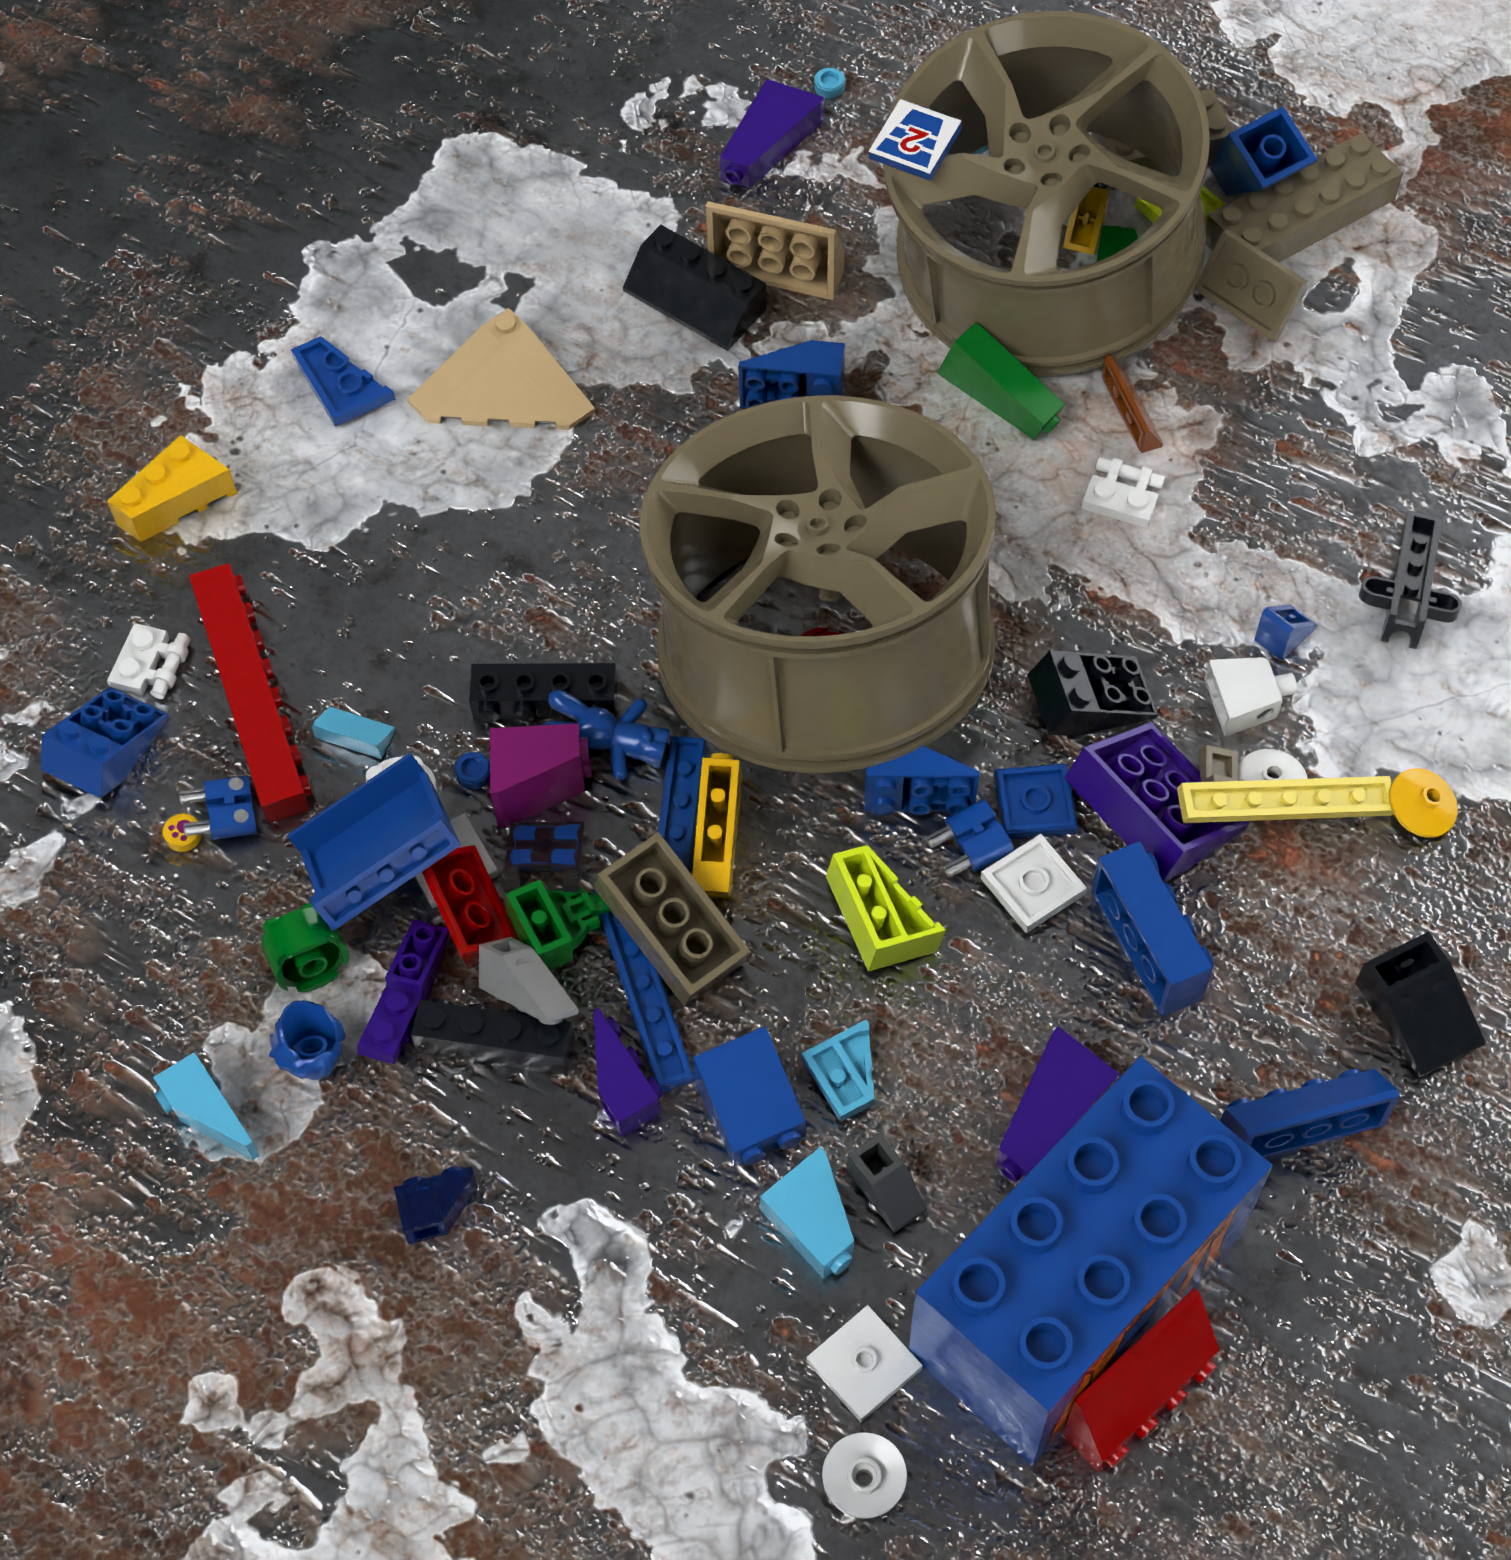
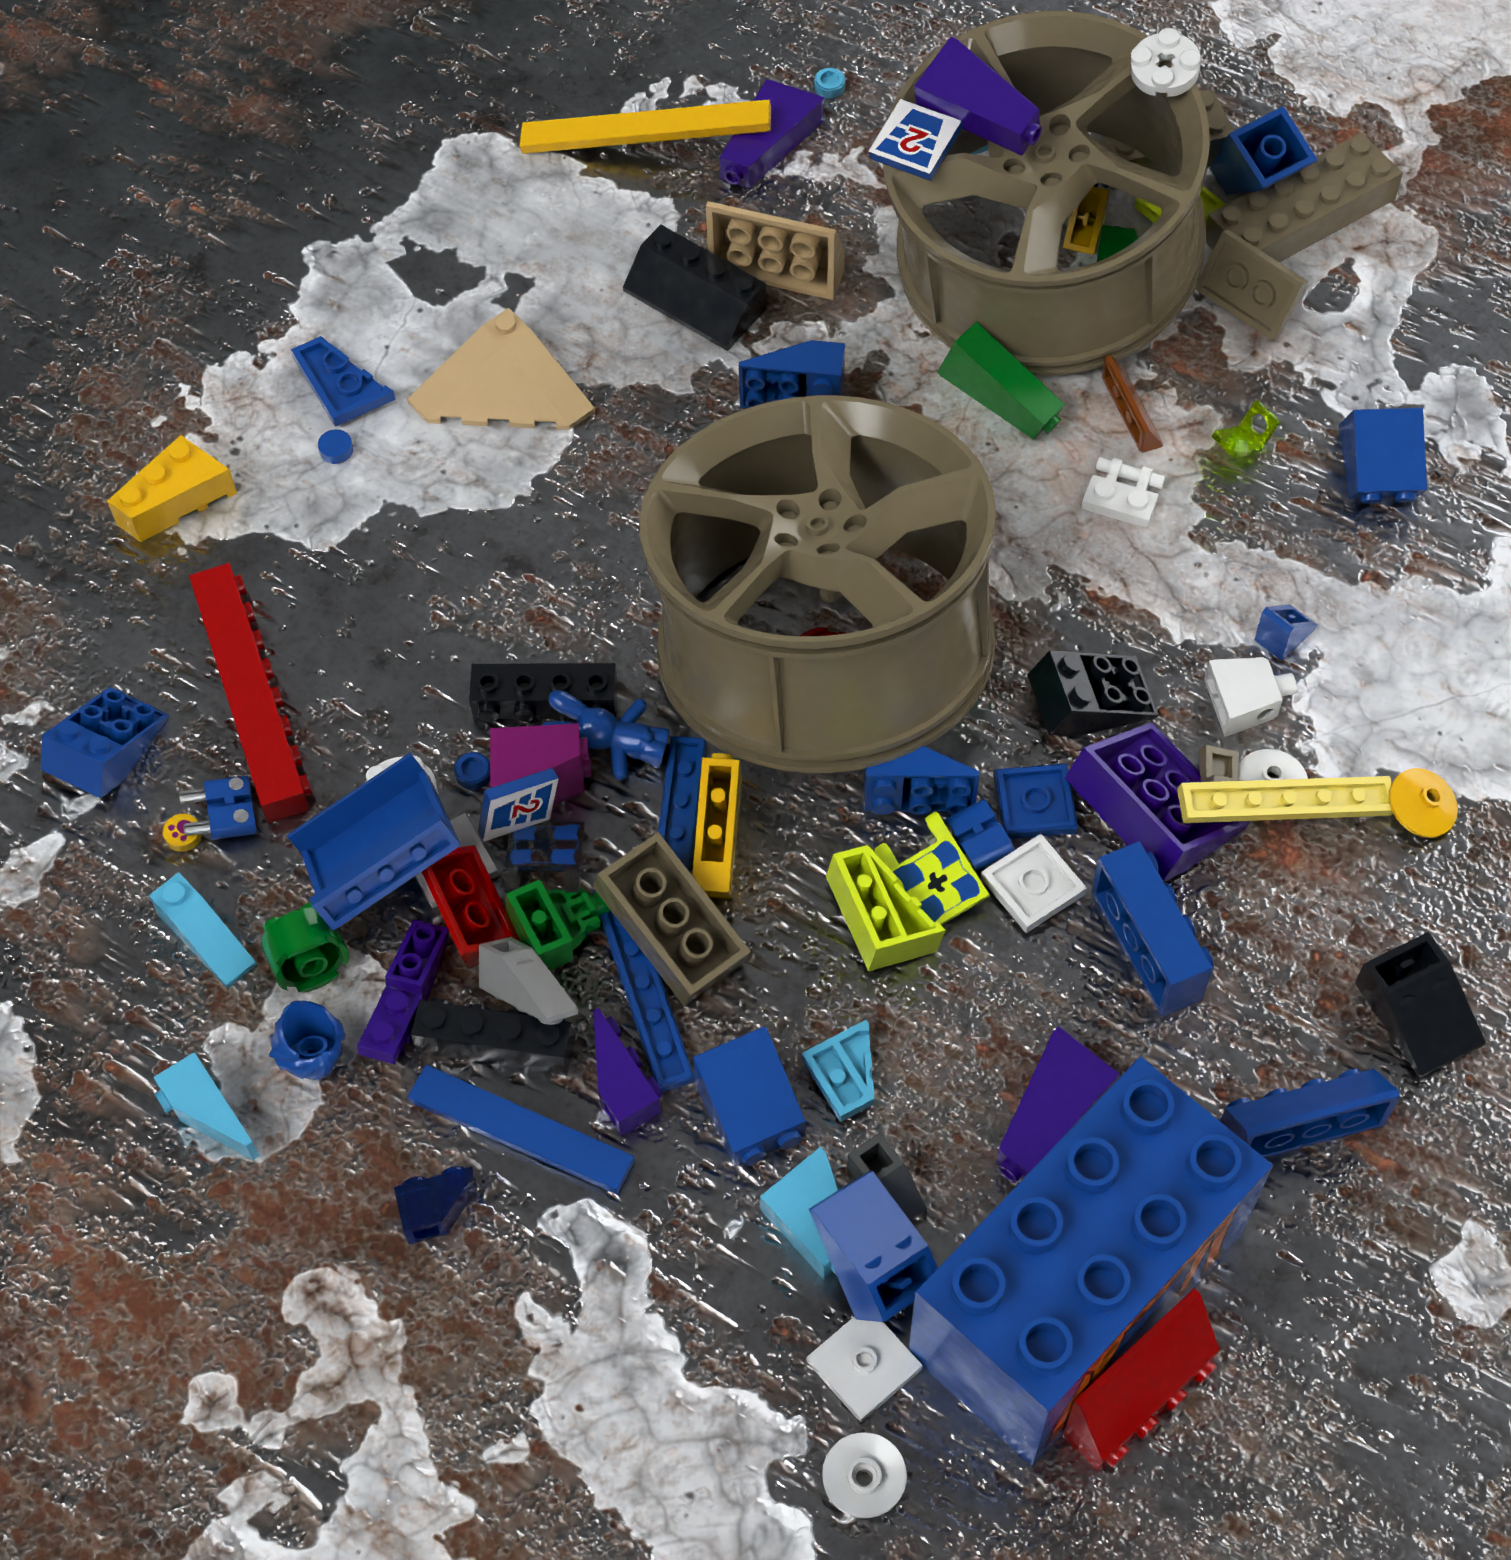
(140, 656): white plate -> none
(201, 930): none -> medium azure slope
(335, 446): none -> blue tile
(353, 732): medium azure slope -> none
(517, 804): none -> tile
(521, 1129): none -> blue tile
(646, 126): none -> yellow tile
(872, 1248): none -> blue slope
(937, 875): none -> neon yellow flag
(973, 92): none -> dark purple slope
(1160, 47): none -> white plate
(1243, 439): none -> clear neon green bracket
(1384, 454): none -> blue slope
(1412, 581): black piece -> none

